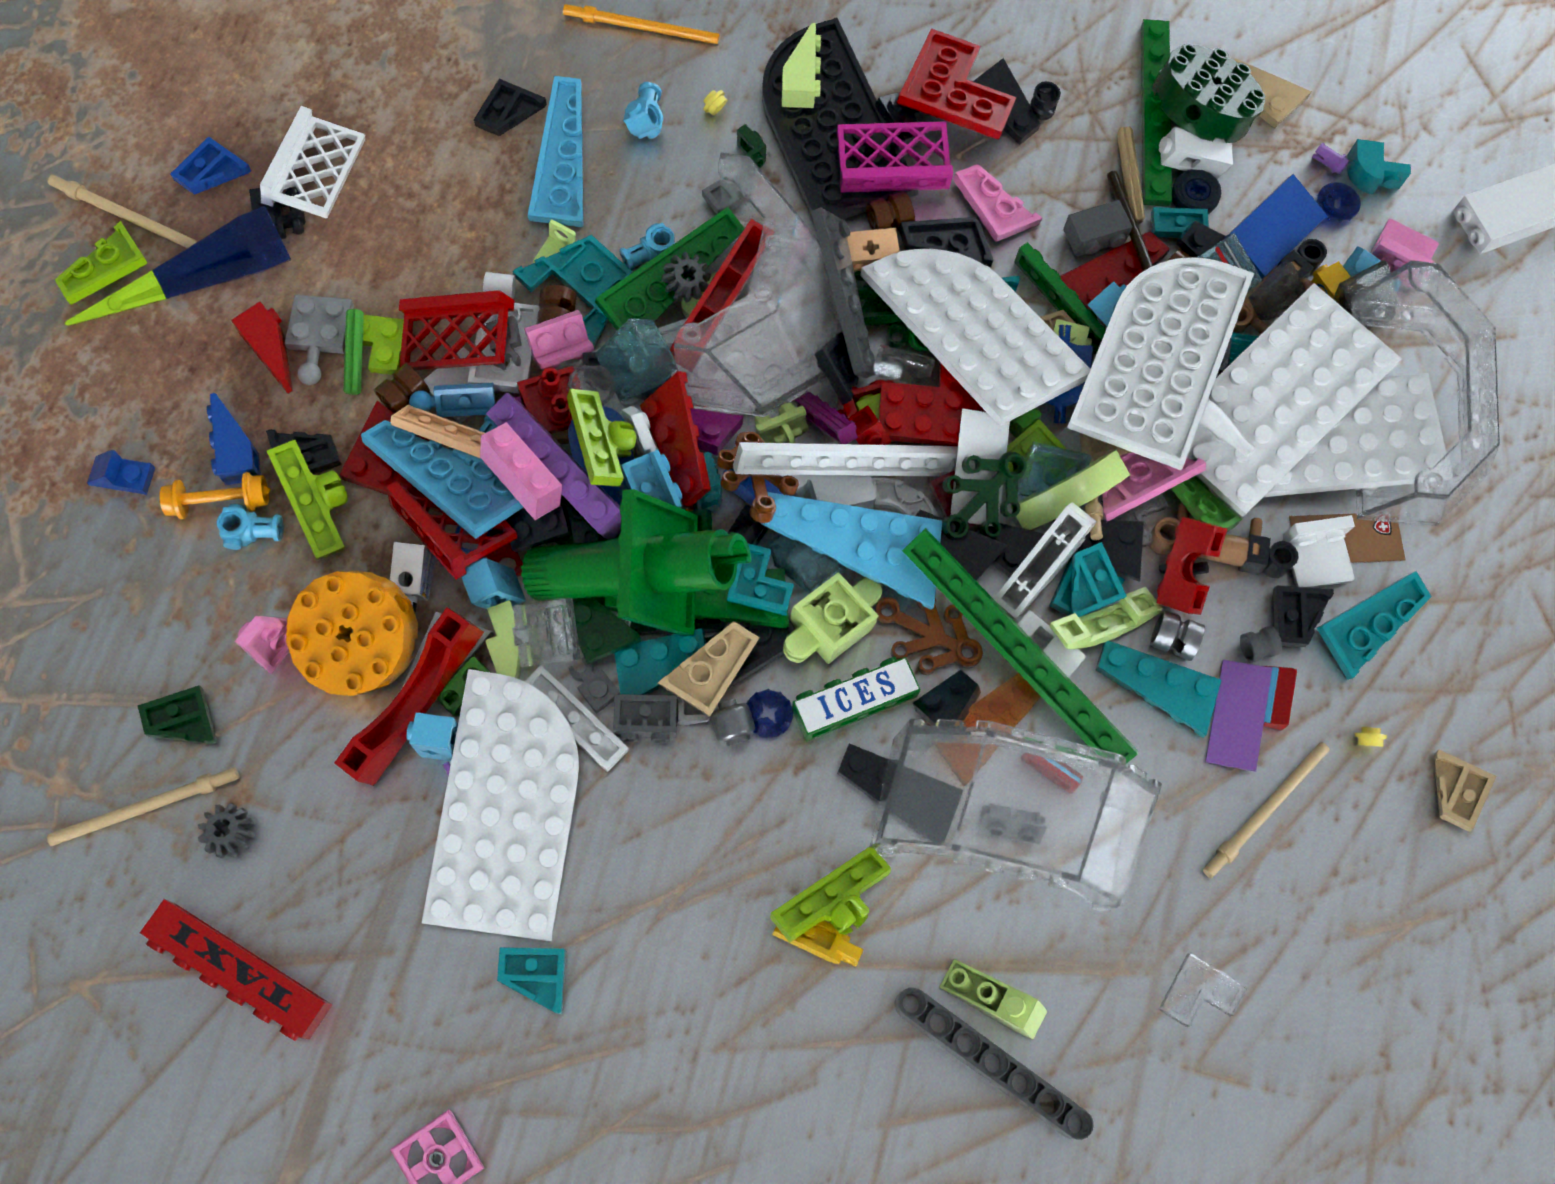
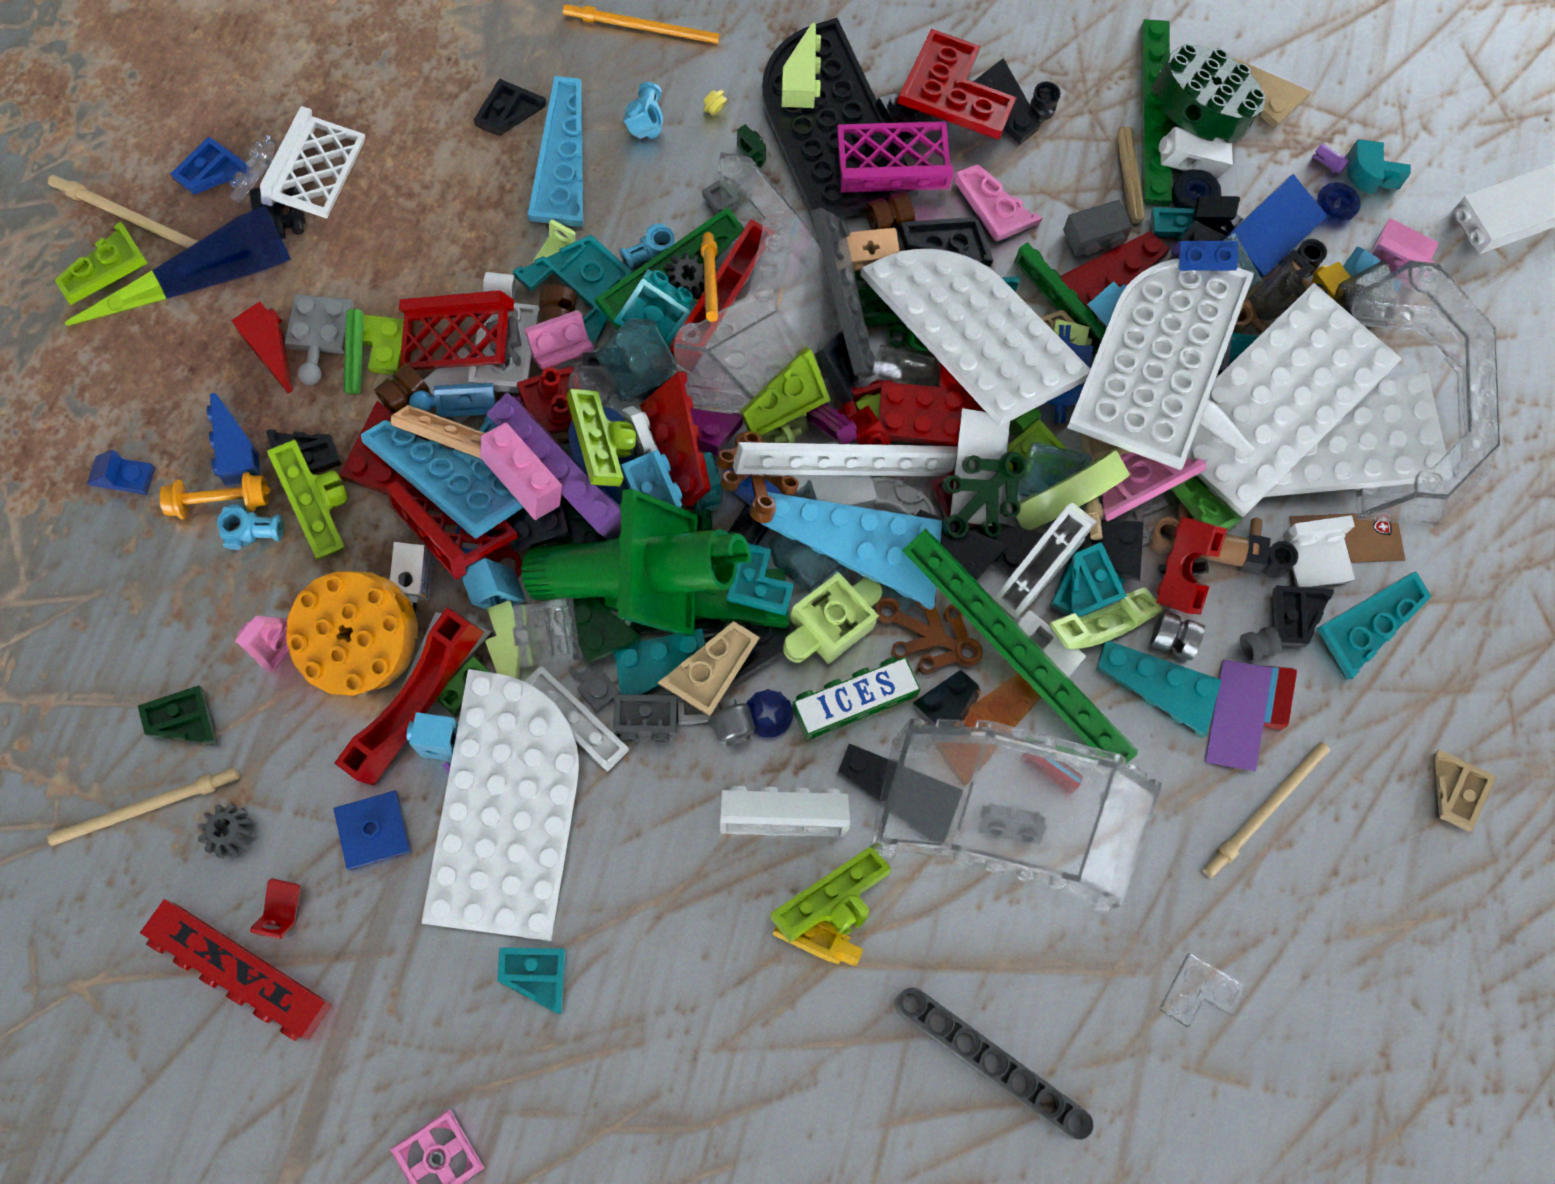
(258, 161): none -> clear plate
(279, 909): none -> red bracket
(372, 830): none -> blue plate
(660, 302): none -> teal plate
(709, 251): none -> light orange bar
(784, 812): none -> white slope
(787, 396): none -> lime wing
(994, 999): yellowish green slope -> none
(1135, 235): dark brown piece -> none
(1206, 255): none -> blue bracket
(1218, 212): none -> black slope
(1370, 737): light yellow plate -> none

